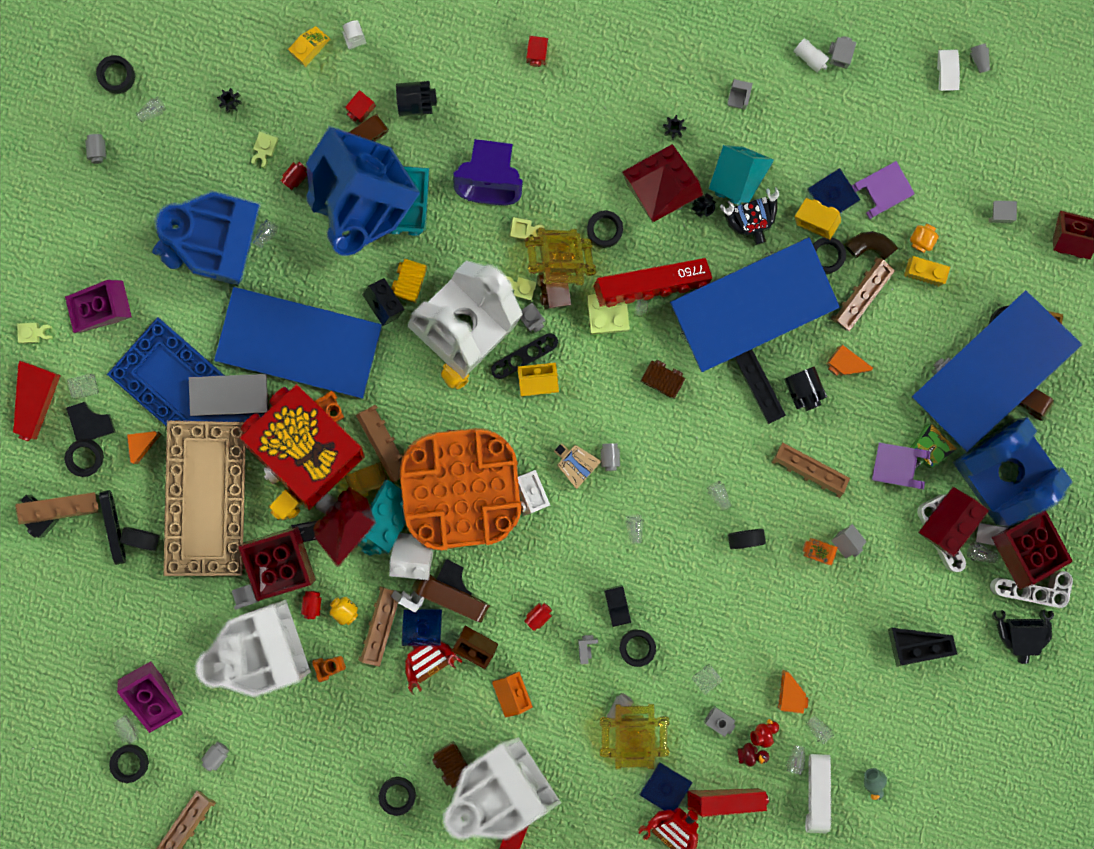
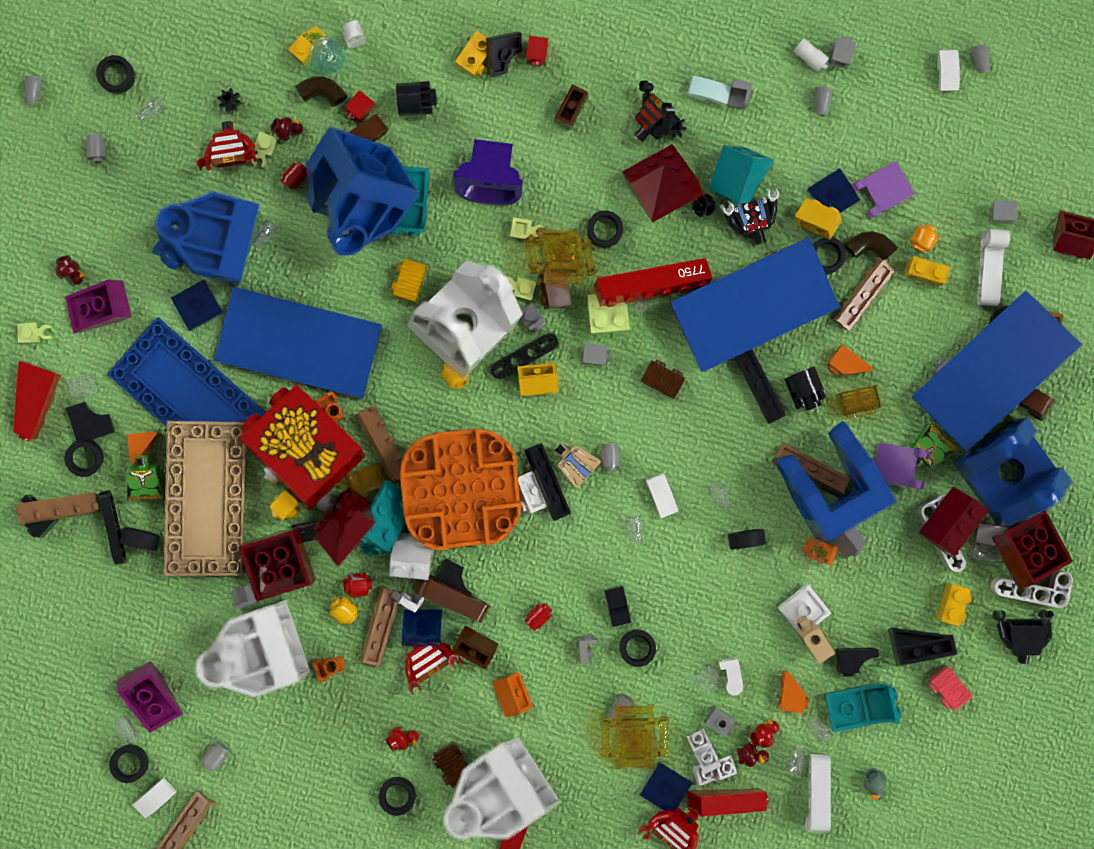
(32, 89): none -> light grey cone
(68, 267): none -> dark red animal
(144, 480): none -> bright green torso
(154, 798): none -> white slope
(197, 305): none -> clear blue plate
(228, 149): none -> torso
(228, 394): light grey tile -> none
(284, 127): none -> dark red animal
(311, 604): red brick -> none
(320, 55): none -> clear light blue dish
(321, 86): none -> dark brown cylinder
(357, 584): none -> red head
(383, 301): black brick -> none
(399, 740): none -> red animal
(473, 56): none -> yellow brick
(501, 51): none -> black tile
(547, 482): none -> black tile
(571, 107): none -> reddish brown brick
(596, 354): none -> light grey brick
(655, 115): none -> black torso
(662, 495): none -> white slope
(704, 751): none -> white slope
(709, 89): none -> light aqua slope
(726, 770): none -> white slope
(733, 675): none -> white leg
(804, 603): none -> white plate
(813, 639): none -> tan torso
(822, 99): none -> light grey cone
(851, 659): none -> black arch
(858, 400): none -> clear yellow brick
(862, 706): none -> teal bracket
(867, 499): none -> blue brick
(949, 687): none -> coral brick
(954, 604): none -> yellow brick
(991, 266): none -> white beam

